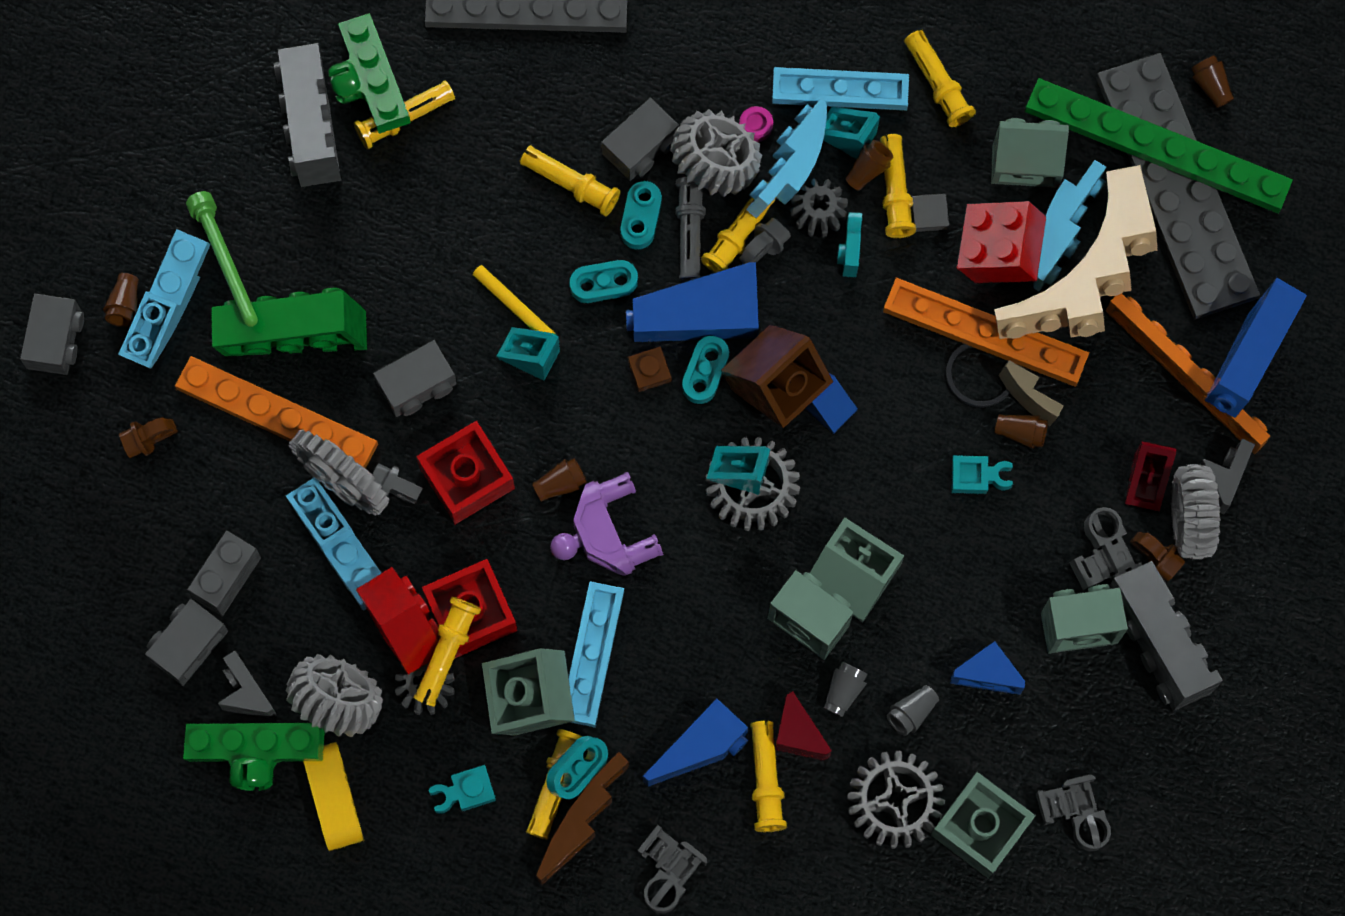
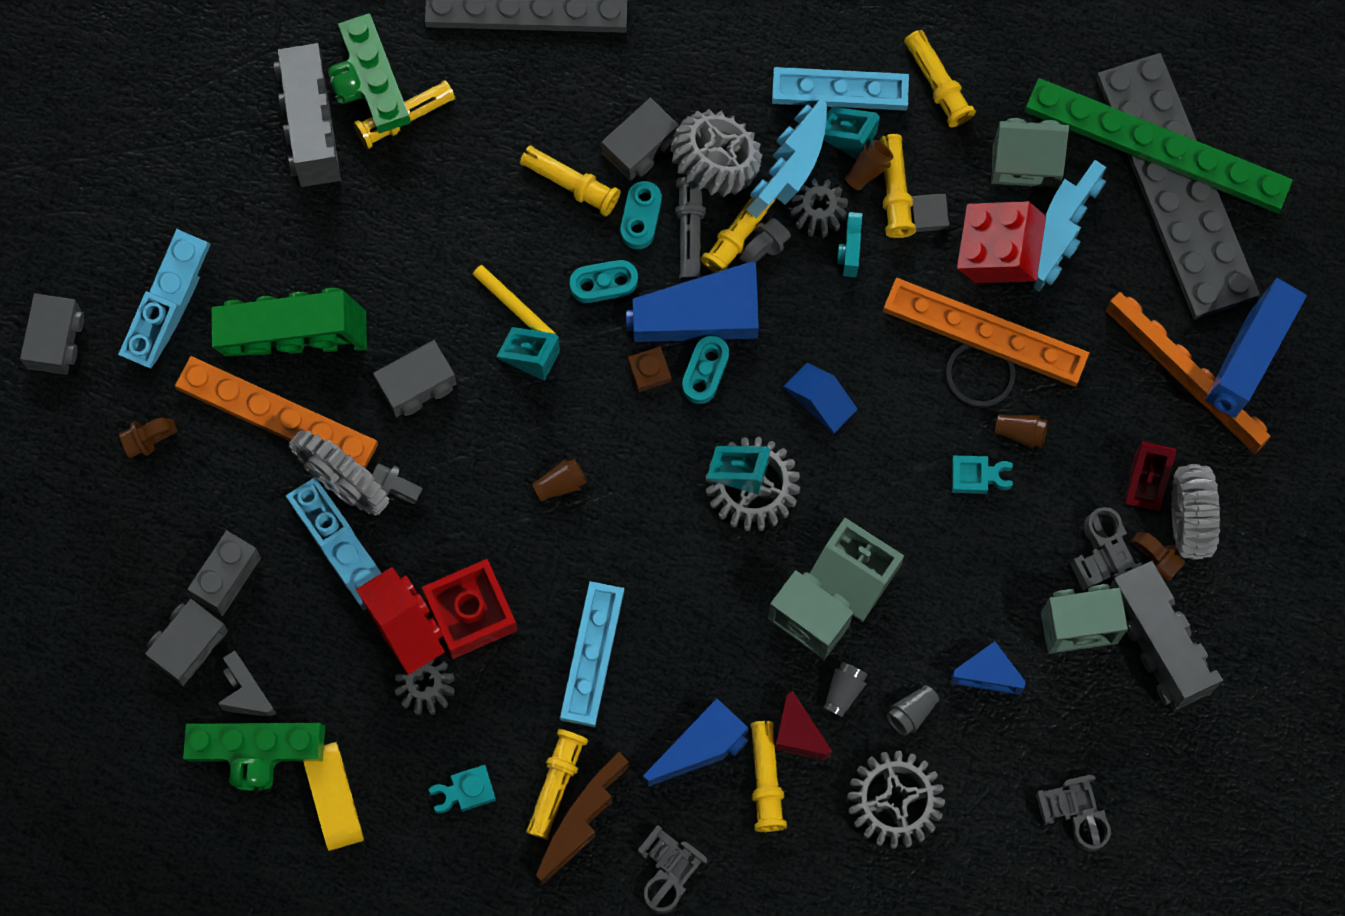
(122, 302): reddish brown cone -> none
(203, 208): bright green piece -> none
(334, 695): light grey gear -> none
(452, 634): yellow pin -> none
(465, 472): red brick -> none
(528, 692): sand green brick -> none
(576, 769): teal plate -> none
(597, 533): medium lavender connector -> none
(757, 121): dark pink tile -> none
(778, 374): reddish brown slope -> none
(982, 825): sand green brick -> none
(1021, 384): dark tan slope -> none
(1102, 272): tan arch -> none
(1213, 80): reddish brown cone -> none
(1230, 477): dark grey slope -> none

